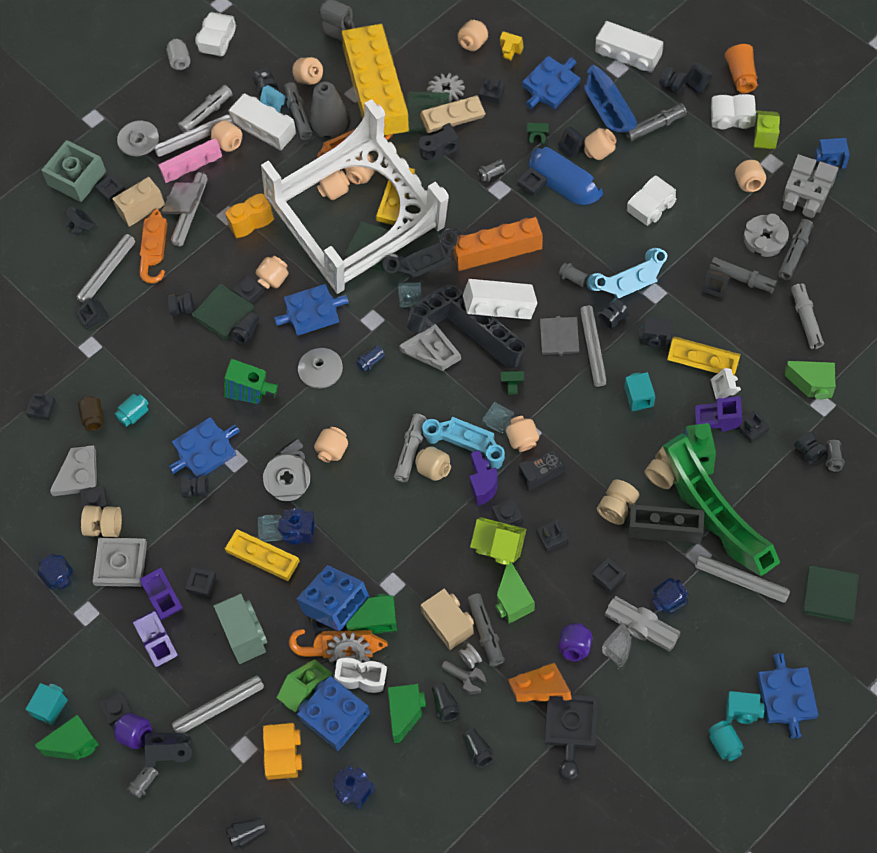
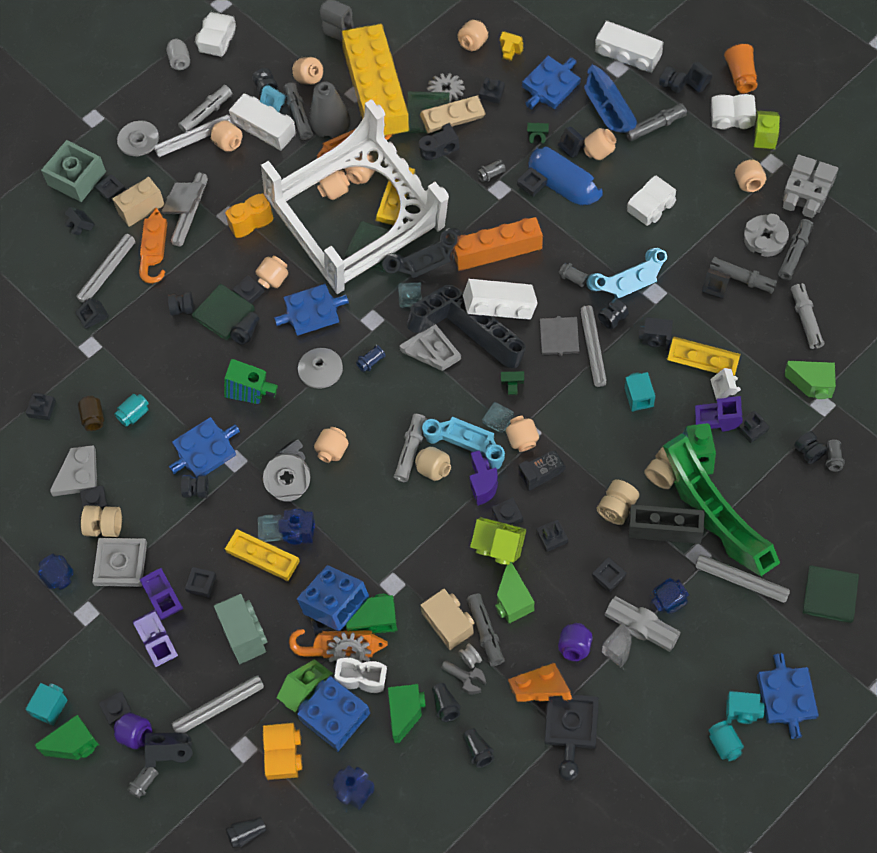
(190, 160): bright pink plate -> none
(833, 152): blue brick -> none

